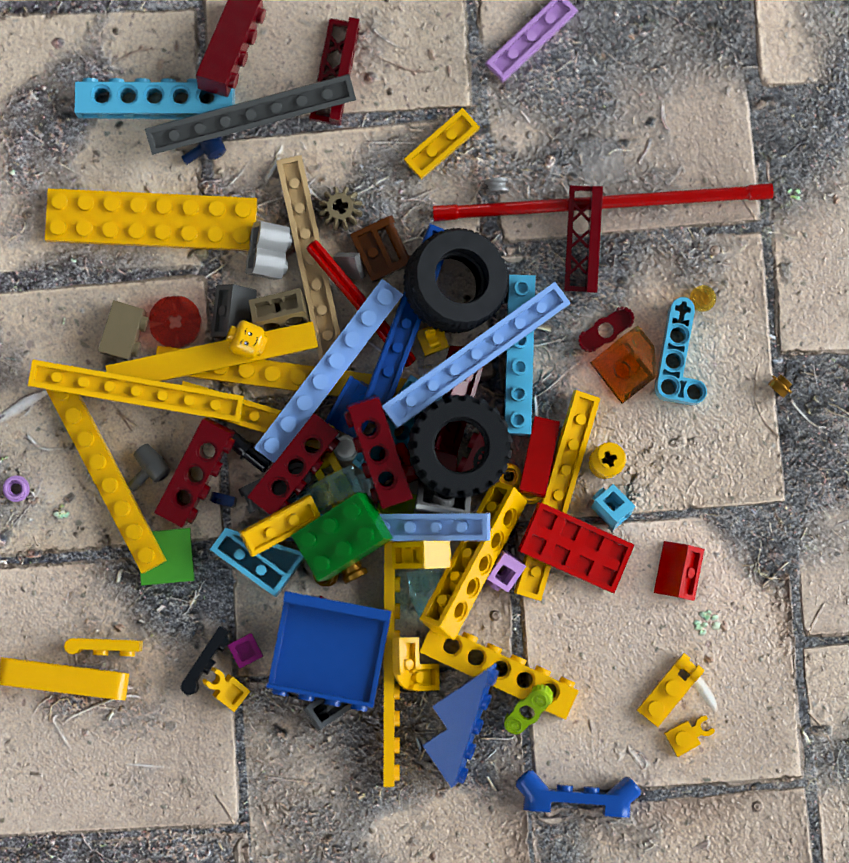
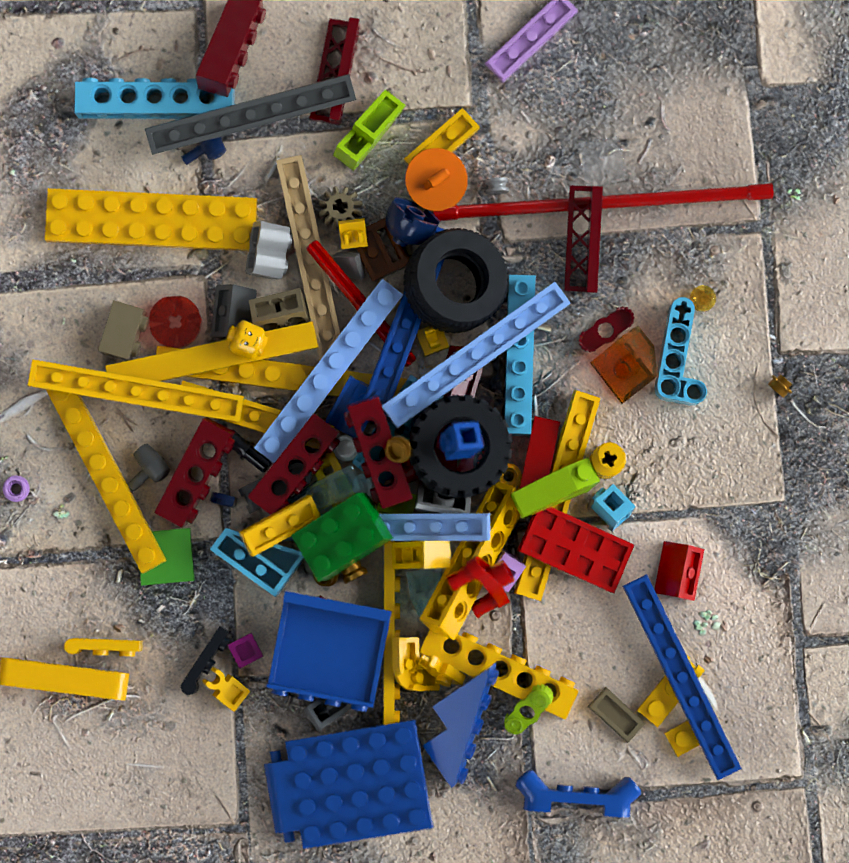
(349, 785): none -> blue plate
(352, 233): none -> yellow tile
(368, 130): none -> lime slope
(398, 449): none -> pearl gold plate
(408, 223): none -> dark blue cylinder
(436, 179): none -> orange shield
(444, 673): none -> yellow plate
(461, 440): none -> blue brick
(493, 578): none -> red connector
(555, 488): none -> lime slope
(616, 714): none -> dark tan tile
(682, 677): none -> blue tile

